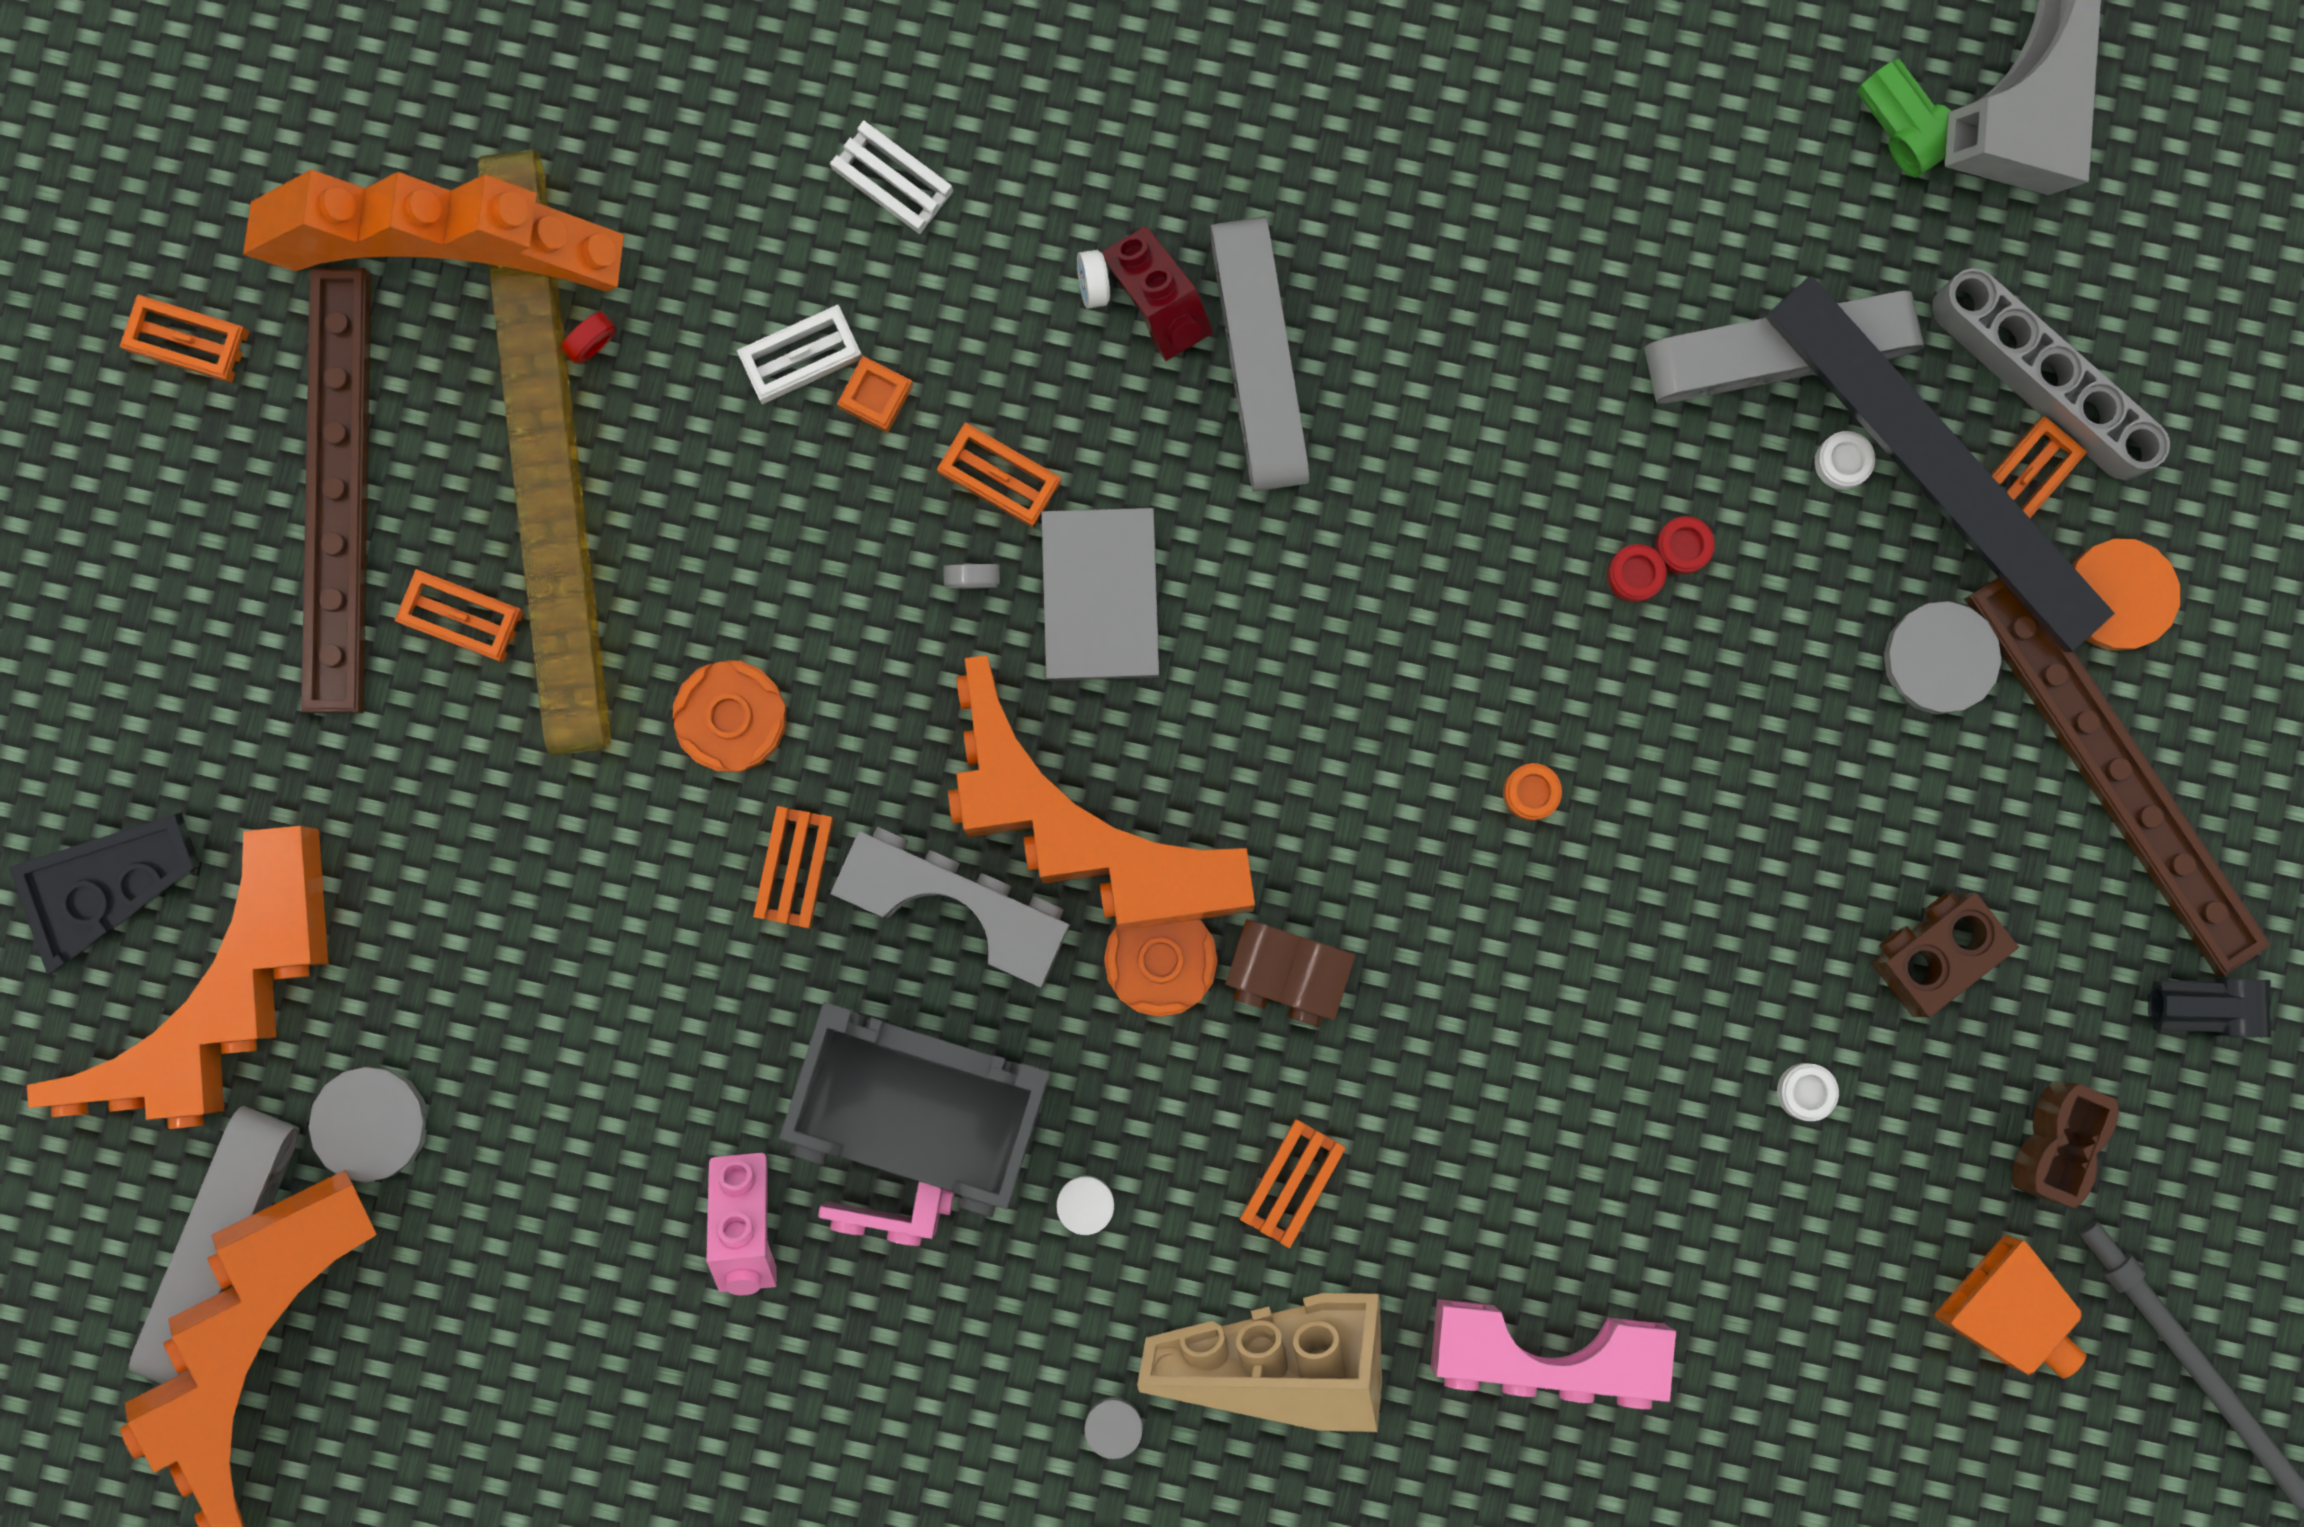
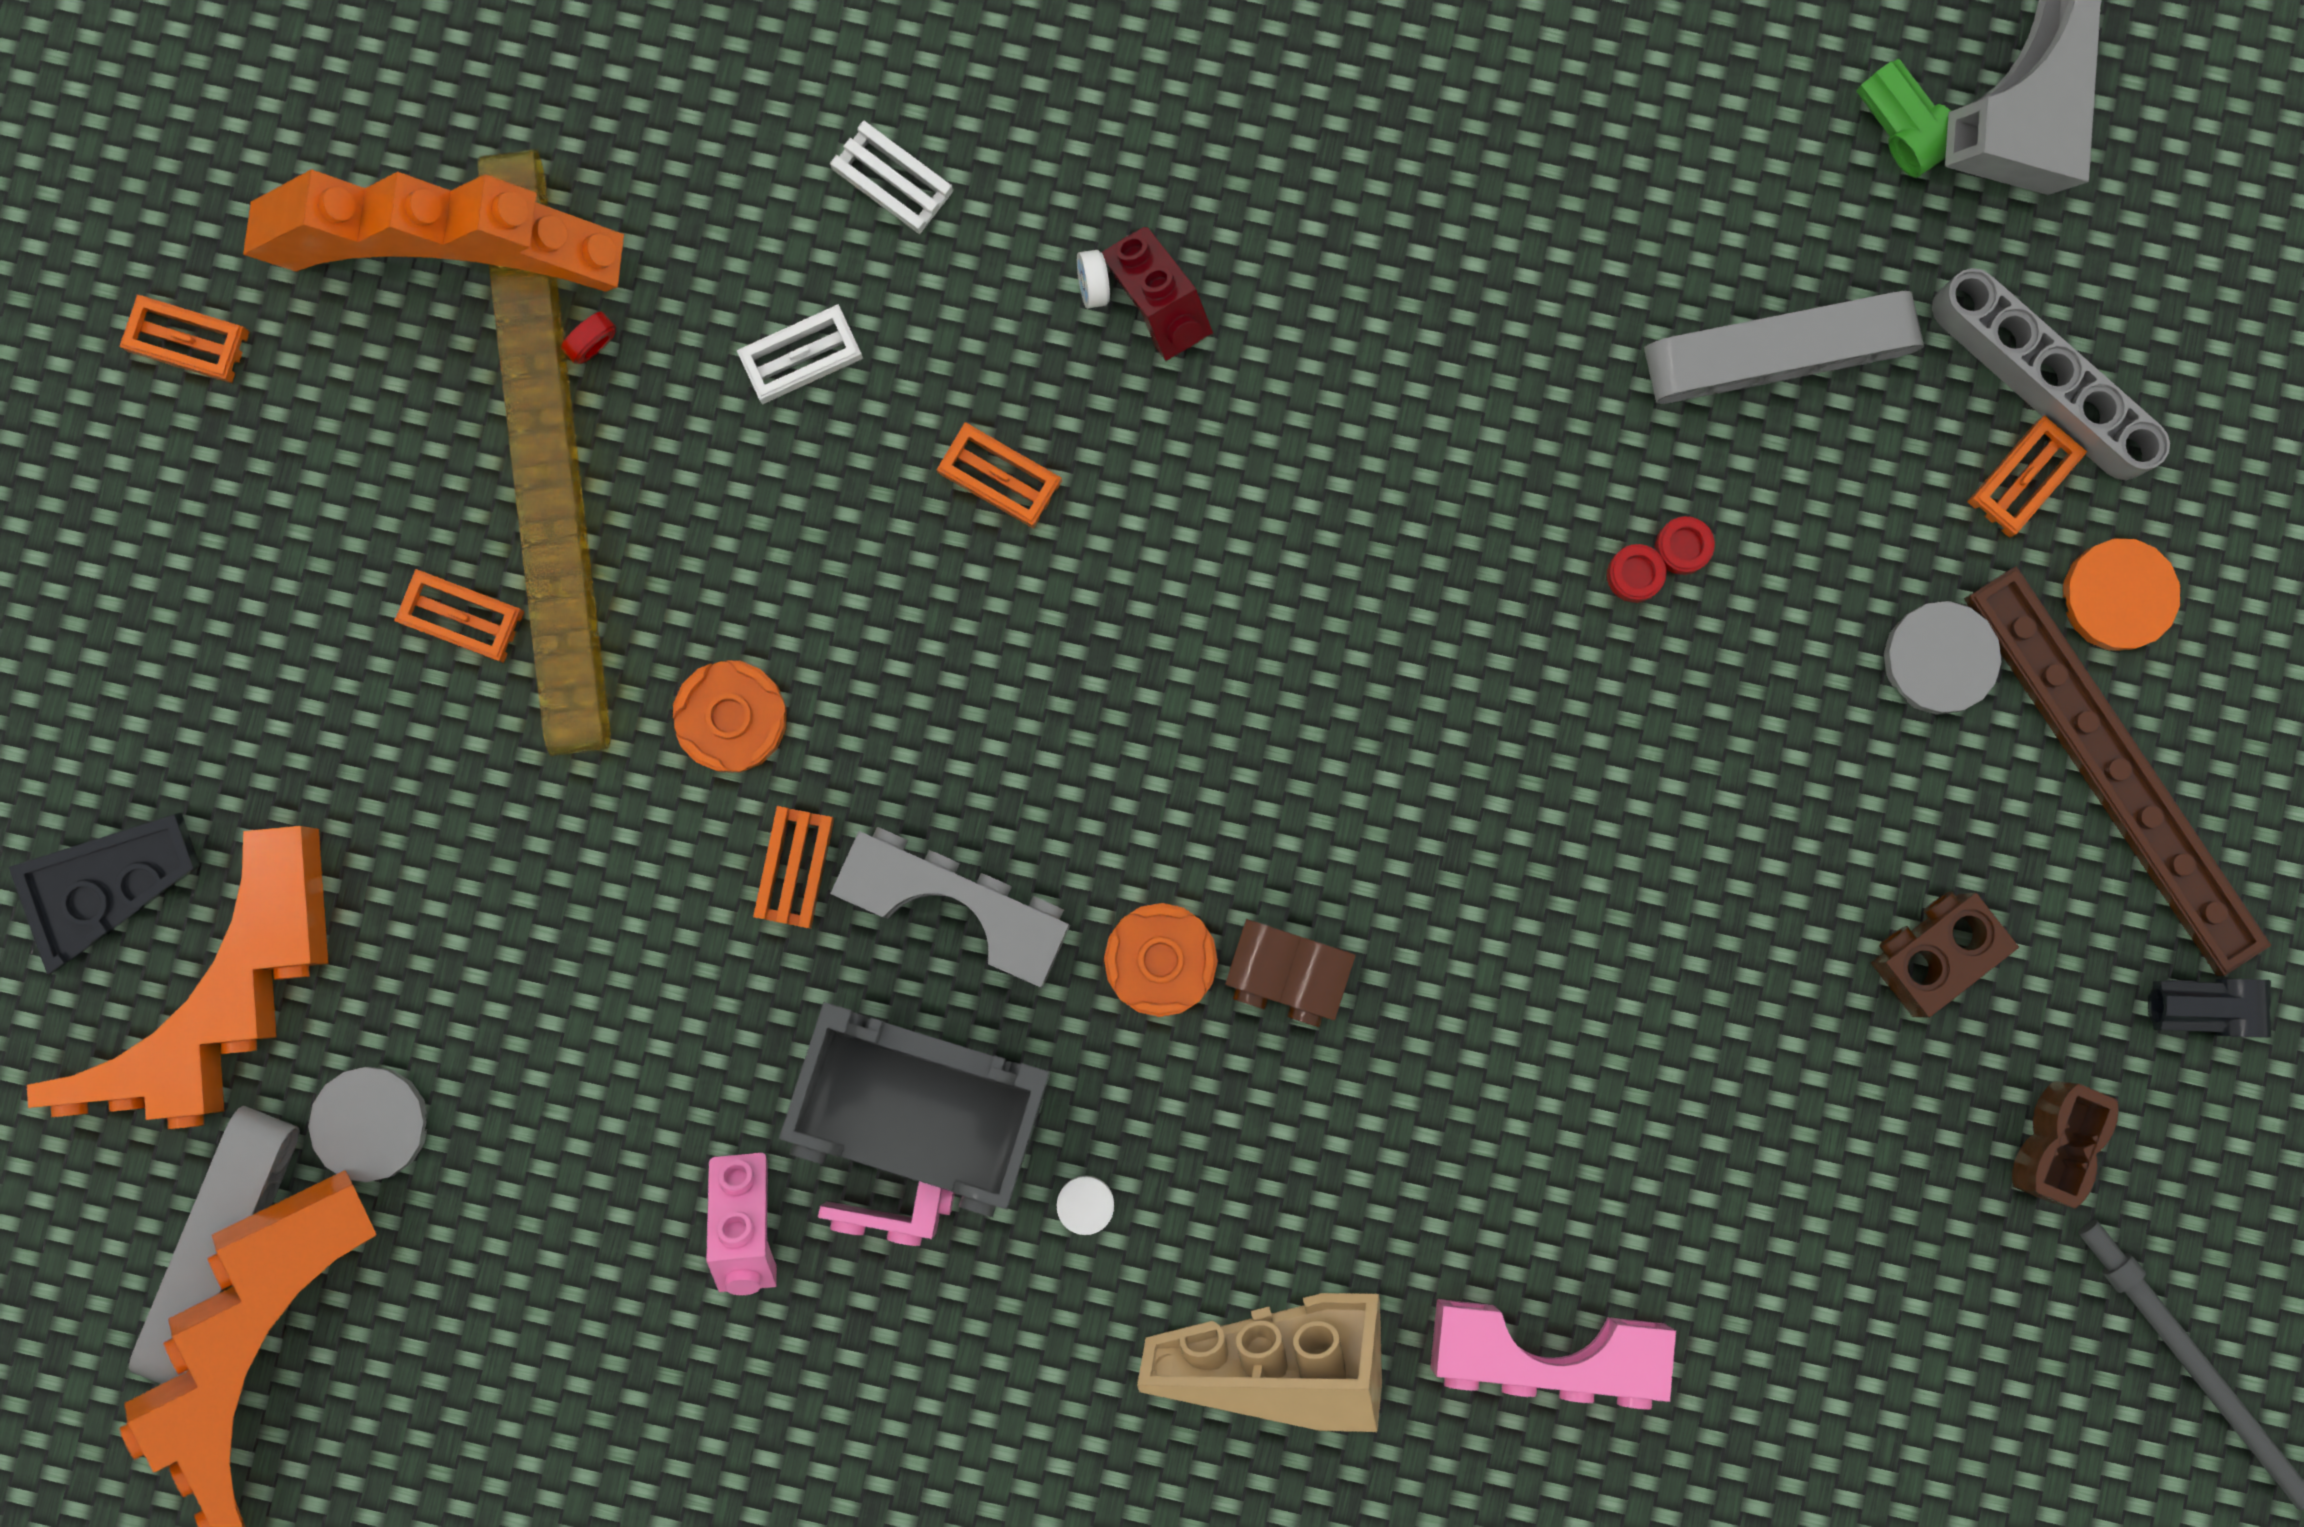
(336, 491): reddish brown tile -> none
(875, 394): orange tile -> none
(971, 576): light grey tile -> none
(1009, 794): orange arch -> none
(1100, 594): light grey tile -> none
(1113, 1428): light grey tile -> none
(1259, 354): light grey beam -> none
(1268, 1225): orange tile -> none
(1532, 792): orange tile -> none
(1807, 1092): white tile -> none
(1844, 460): white tile -> none
(1939, 464): black tile -> none
(2016, 1311): orange torso -> none

